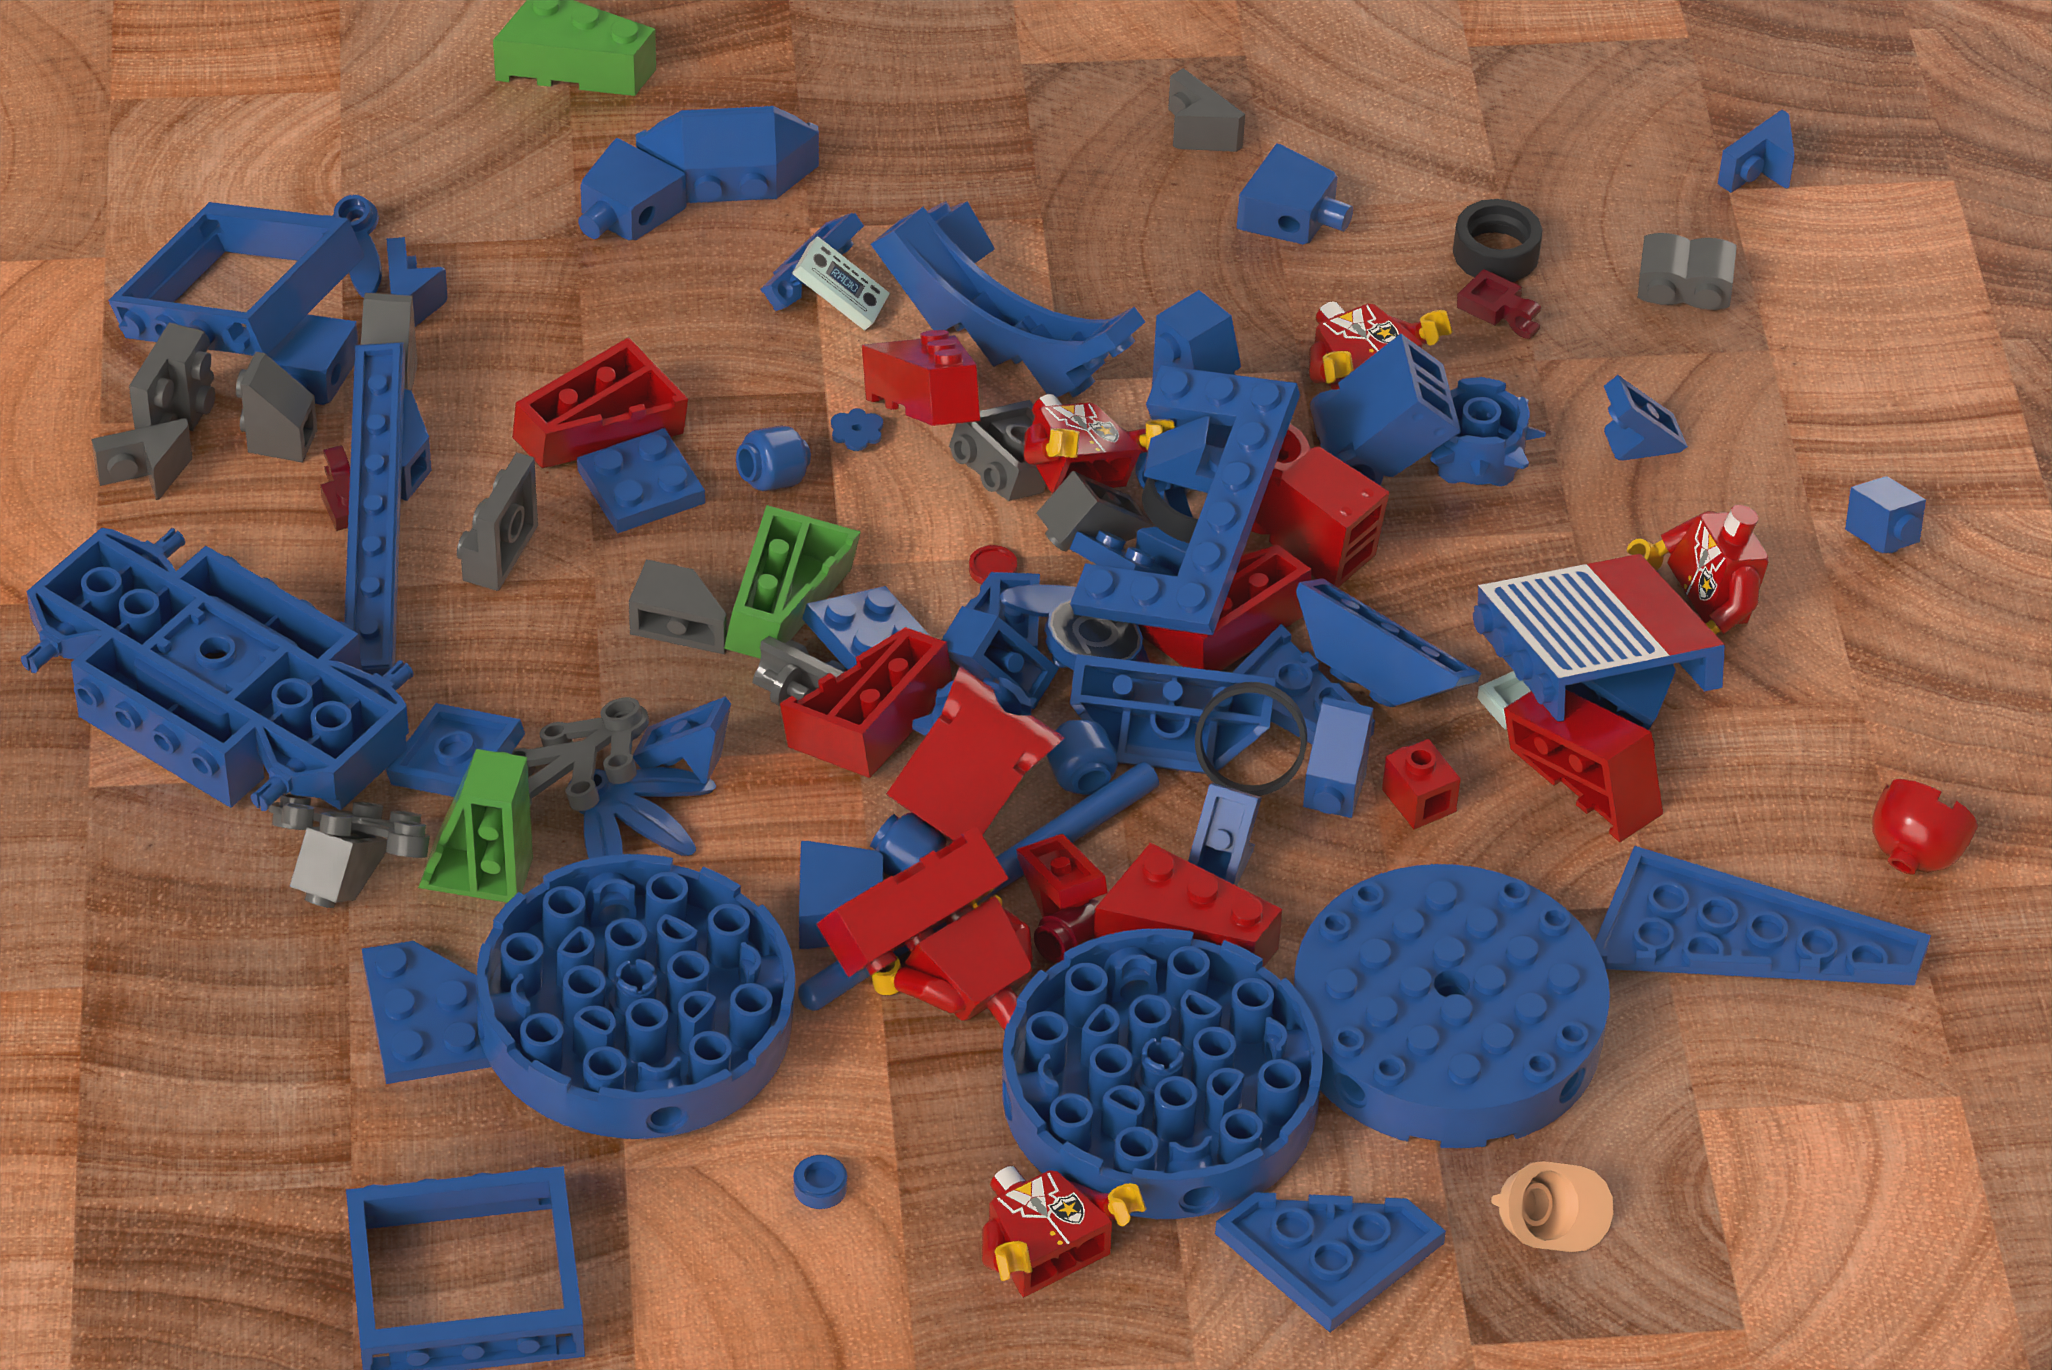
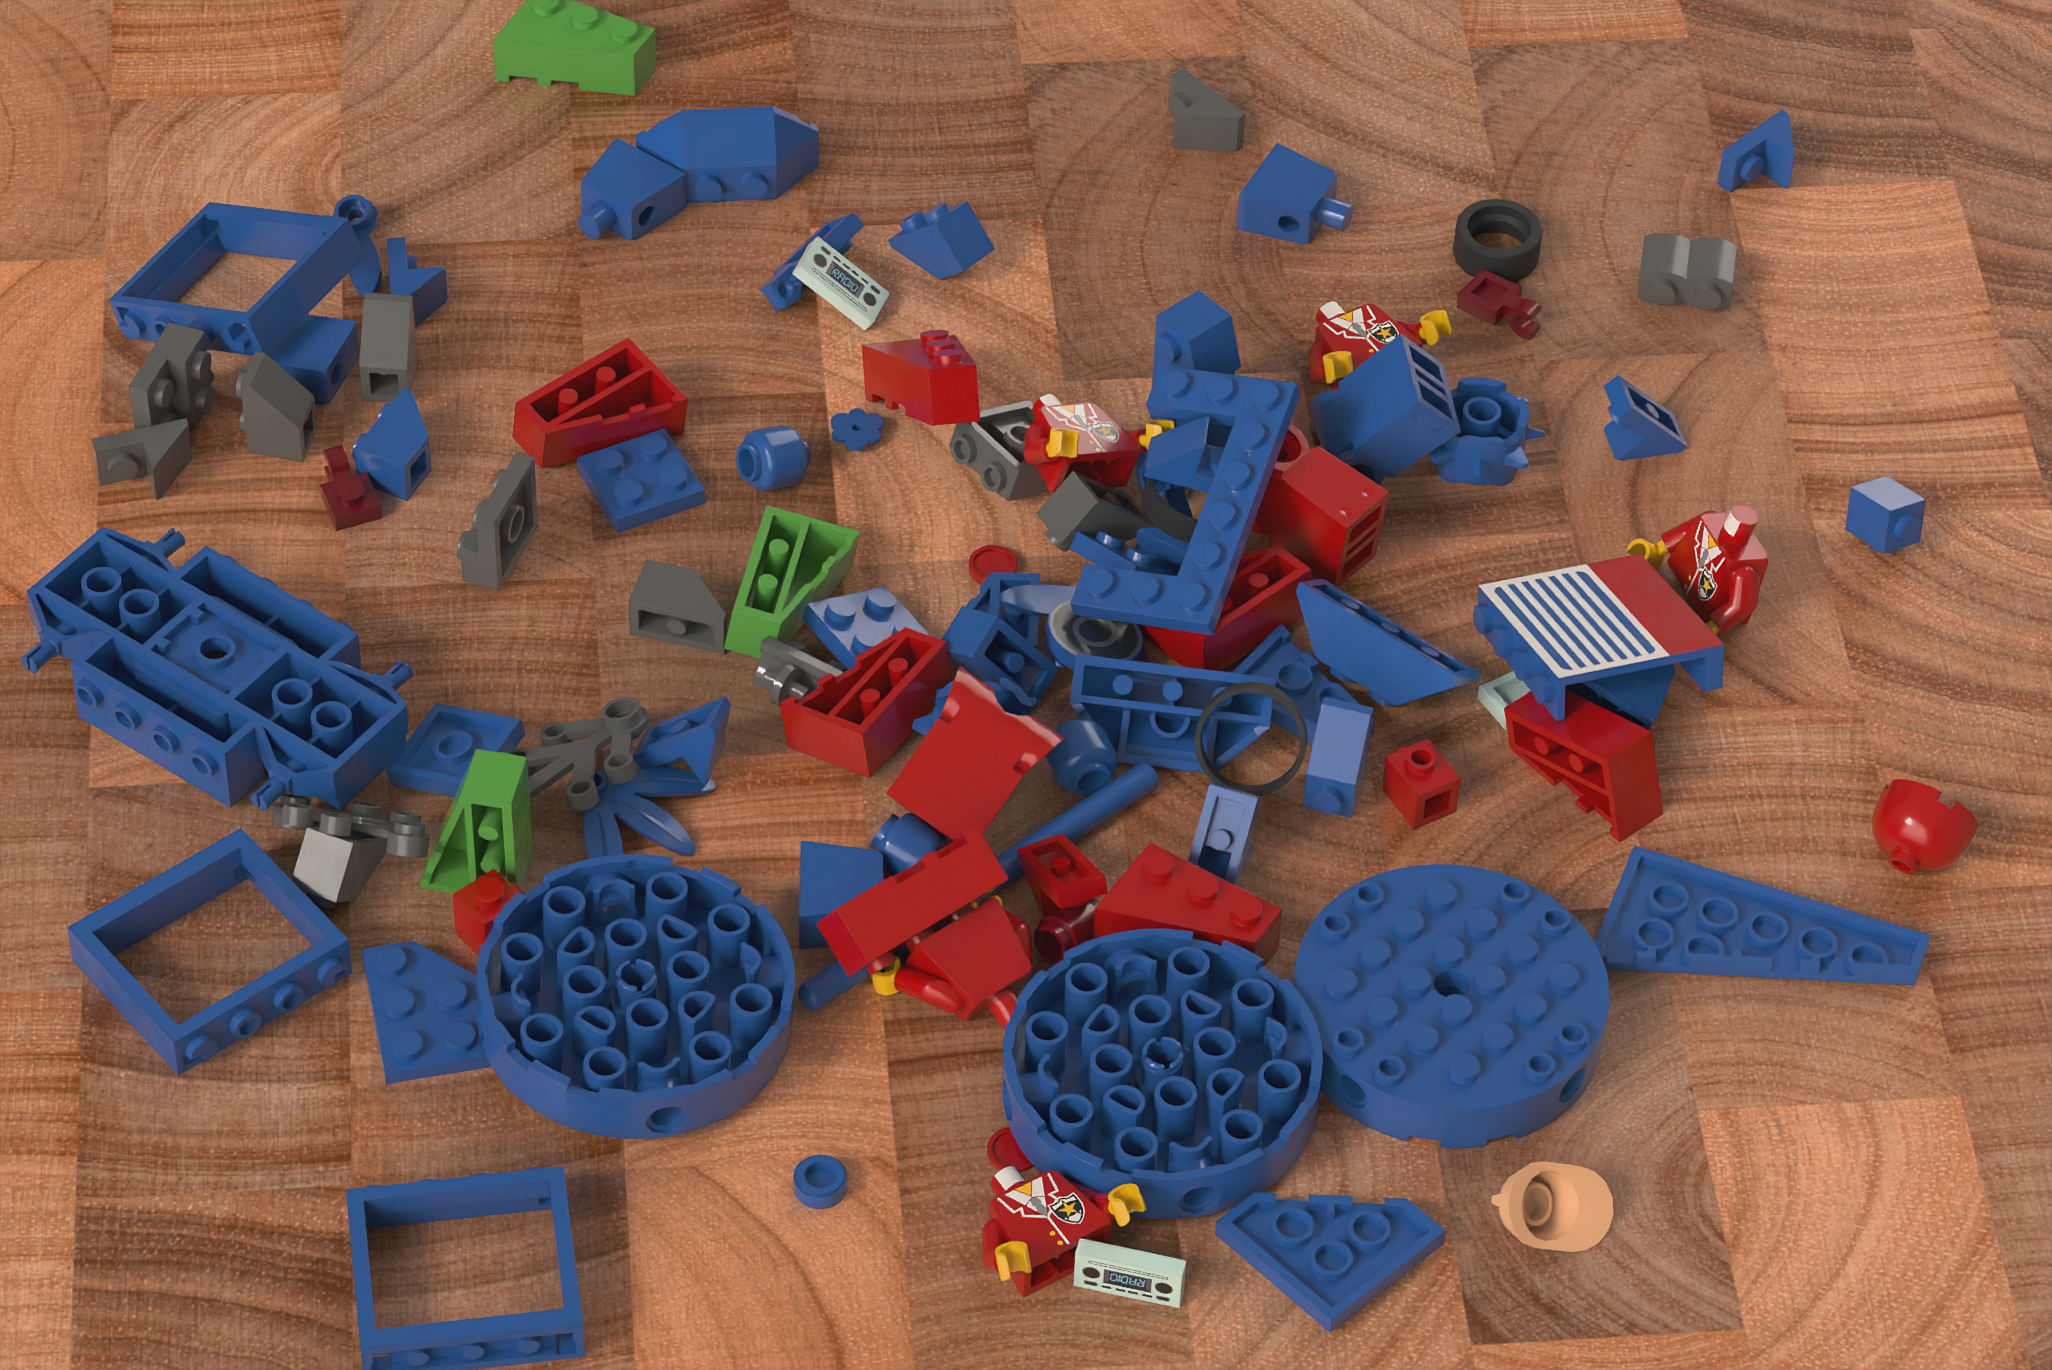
(174, 894): none -> blue window
(375, 502): blue tile -> none
(478, 905): none -> red brick
(1005, 326): blue arch -> none
(1005, 1152): none -> red piece
(1129, 1273): none -> light aqua tile

